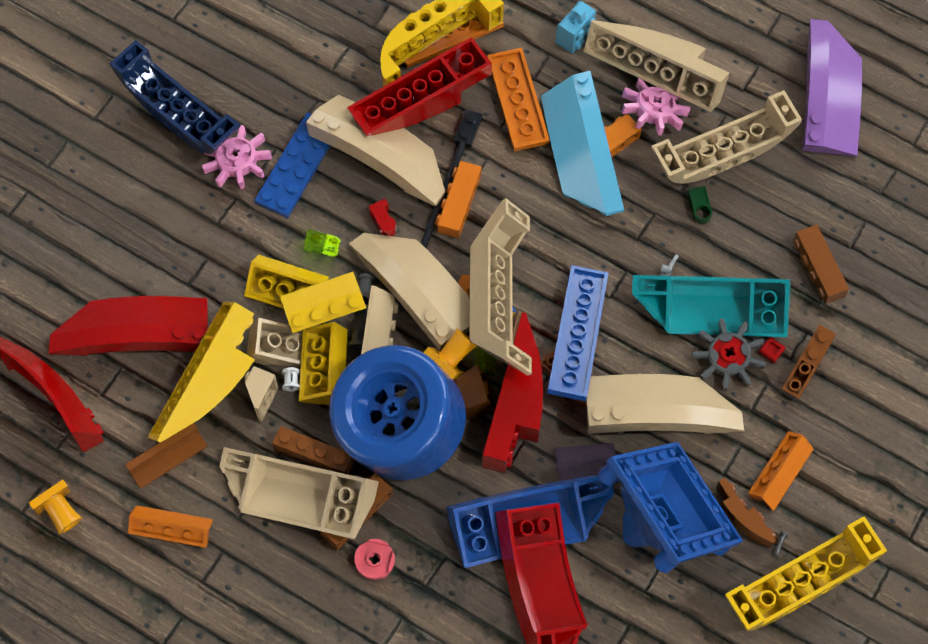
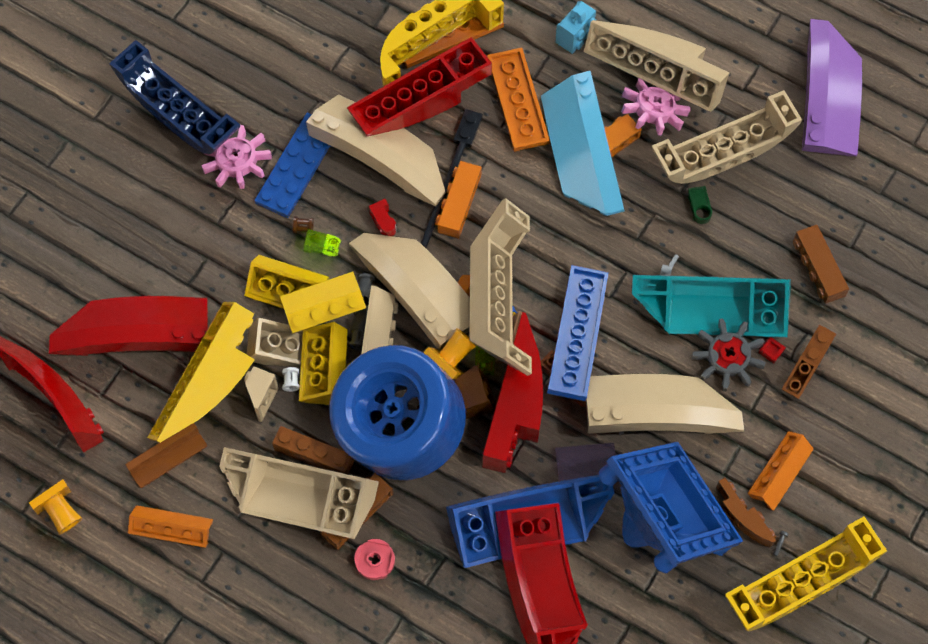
(297, 221): none -> reddish brown bush

